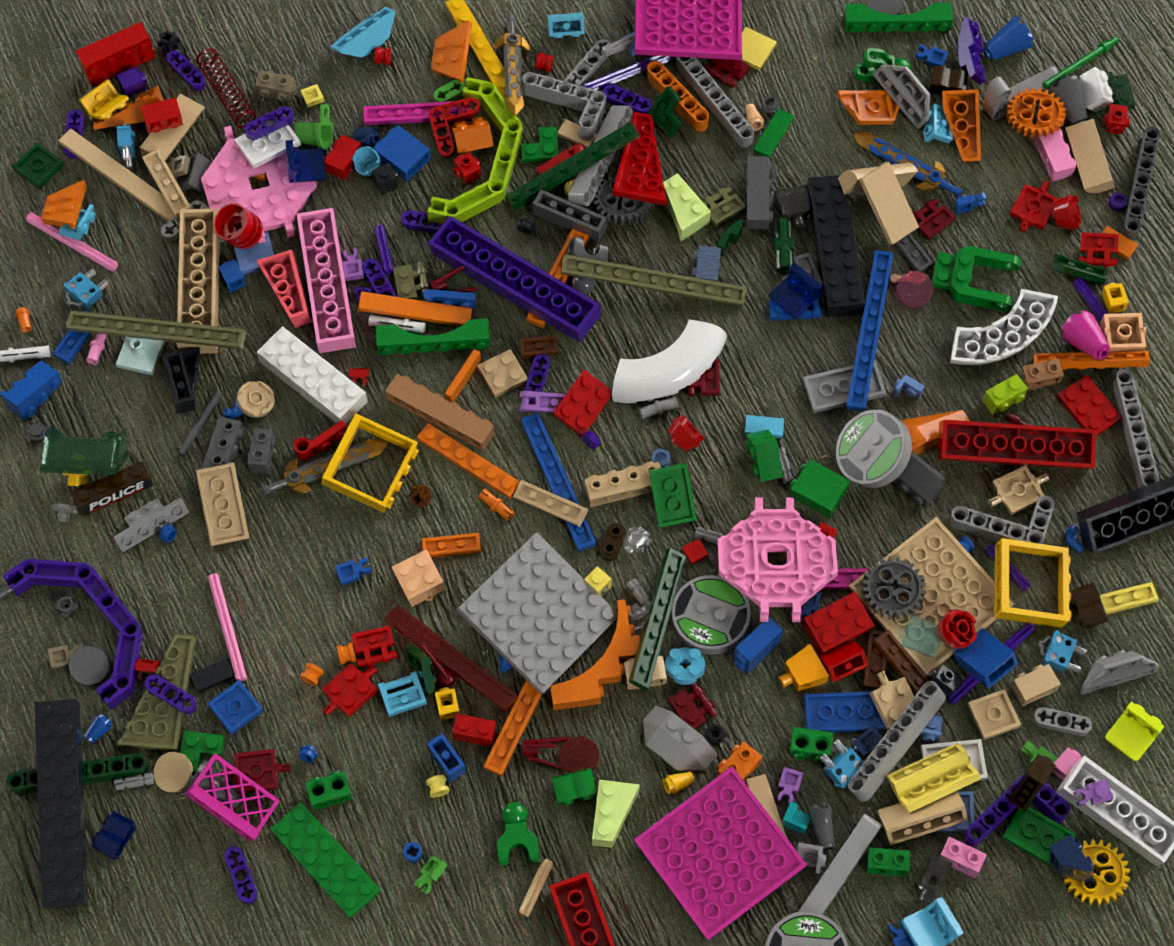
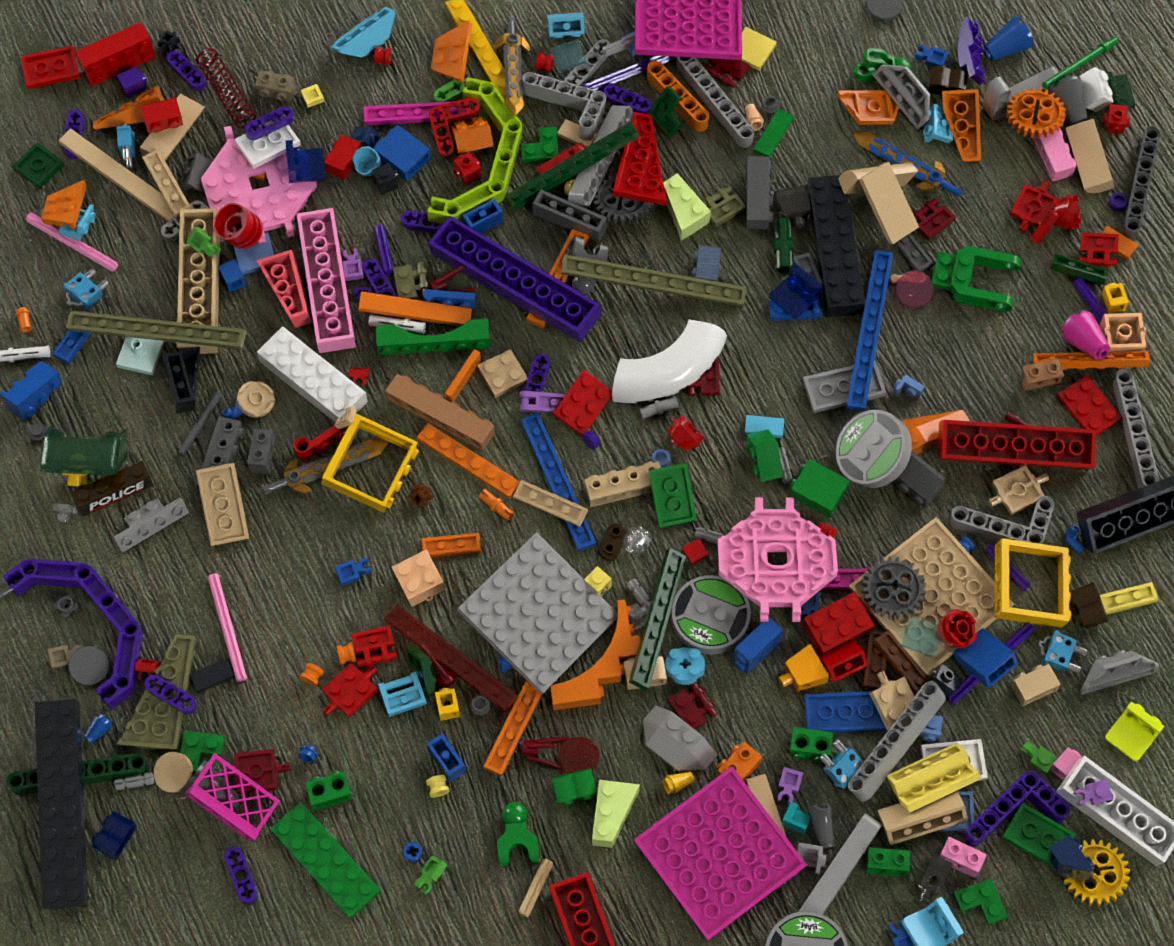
(50, 67): none -> red plate
(97, 345): bright pink pin -> none
(103, 101): yellow bracket -> none
(168, 533): blue plate -> none
(179, 166): dark tan plate -> none
(201, 242): none -> bright green plate
(235, 707): blue plate -> none
(316, 133): bright green container -> none
(347, 418): none -> tan tile
(474, 730): red brick -> none
(480, 705): none -> dark grey plate
(484, 217): none -> blue brick
(526, 226): black bush -> none
(538, 345): reddish brown plate -> none
(568, 55): none -> clear light blue piece
(715, 728): black plate -> none
(731, 235): dark green slope -> none
(864, 19): green arch -> none
(867, 741): dark blue bracket -> none
(967, 203): blue plate -> none
(983, 895): none -> green plate
(994, 714): tan plate -> none
(1005, 394): lime brick -> none
(1006, 335): white brick -> none
(1032, 782): dark brown brick -> none
(1044, 226): none -> red axle
(1076, 730): light grey beam -> none

